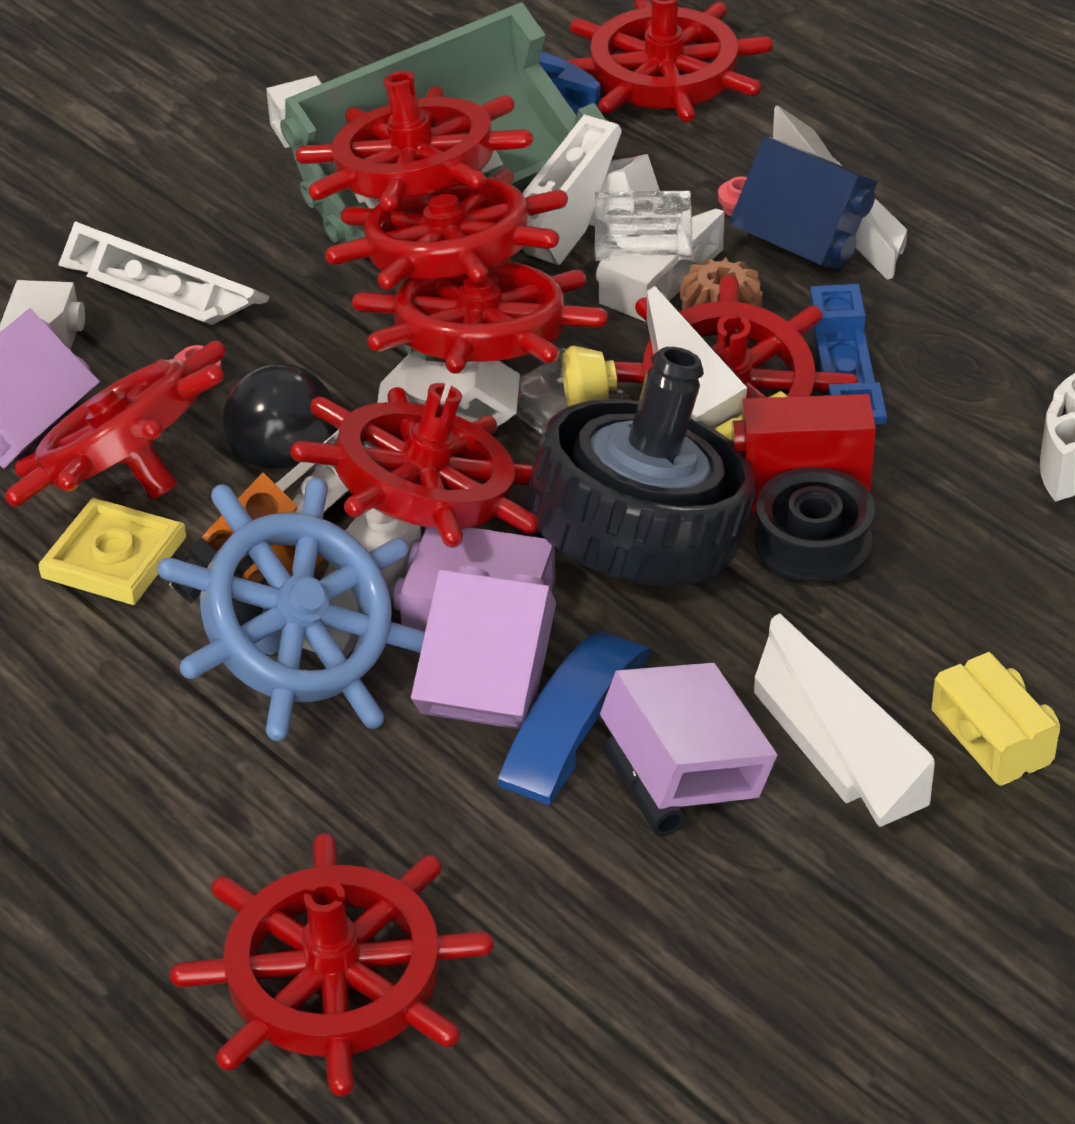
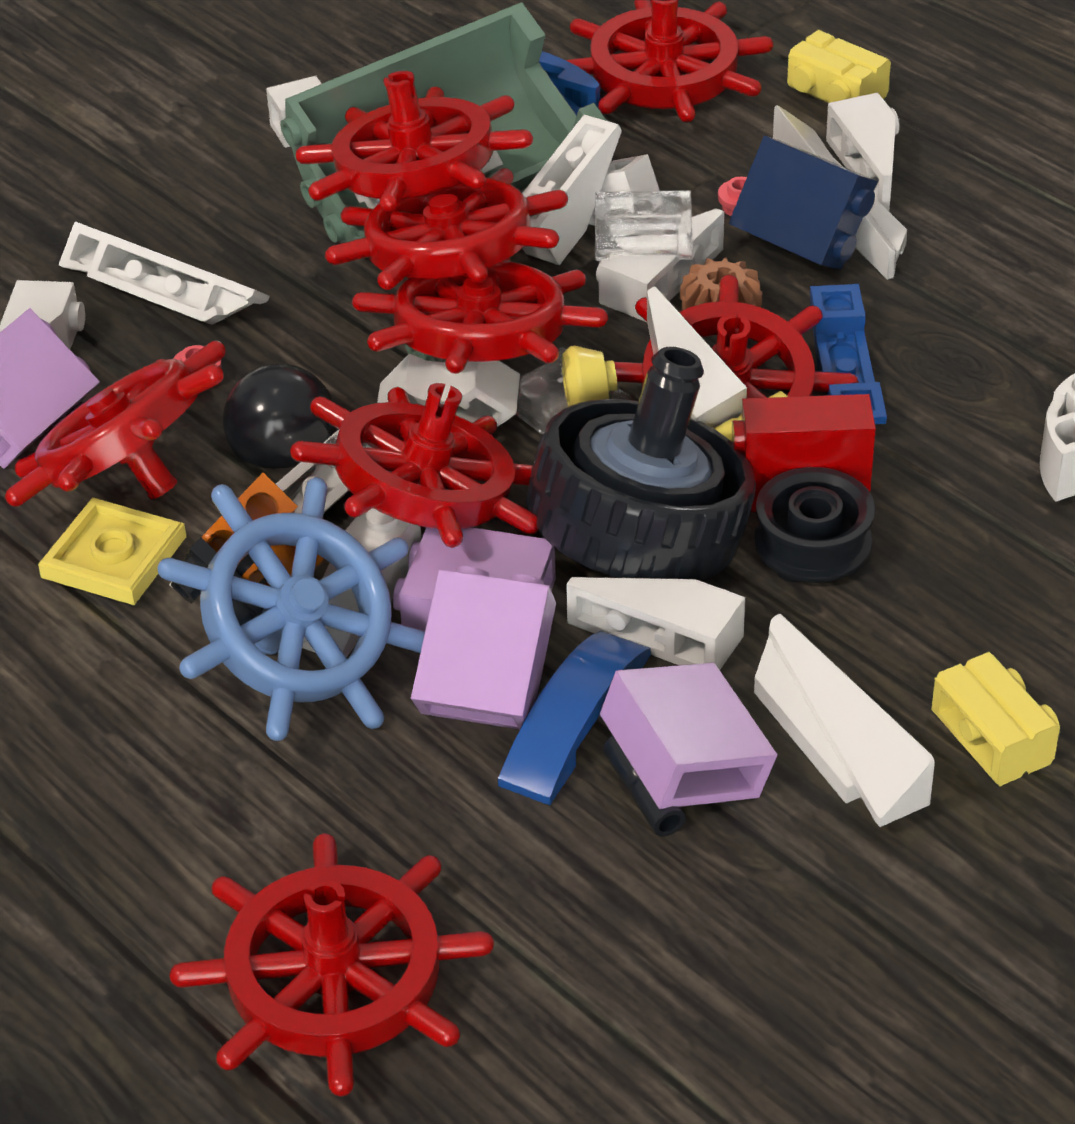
(674, 617): none -> white slope
(836, 69): none -> light yellow brick
(864, 137): none -> white slope

